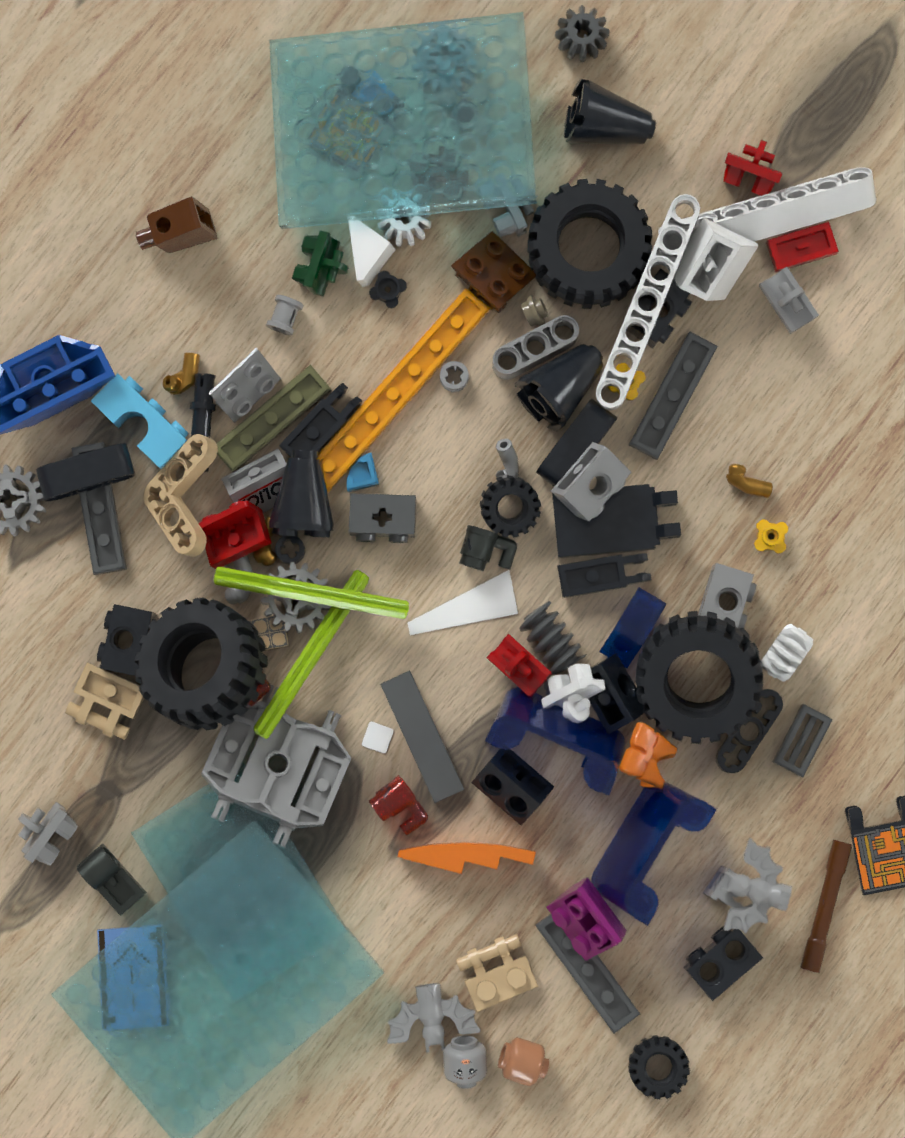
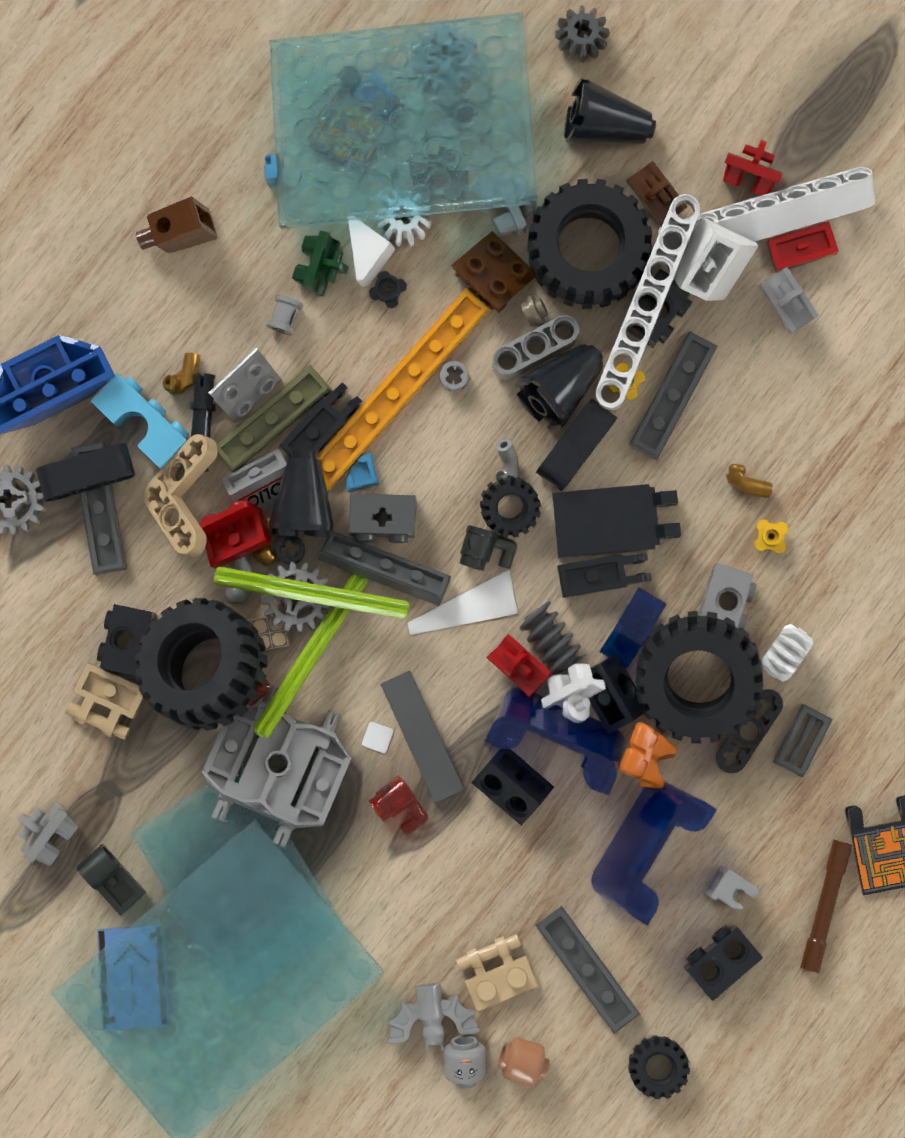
(270, 170): none -> dark azure tile
(385, 568): none -> dark grey tile
(454, 854): orange slope -> none
(574, 486): light grey brick -> none
(586, 919): magenta slope -> none
(654, 192): none -> reddish brown hips
(762, 891): light grey animal -> none

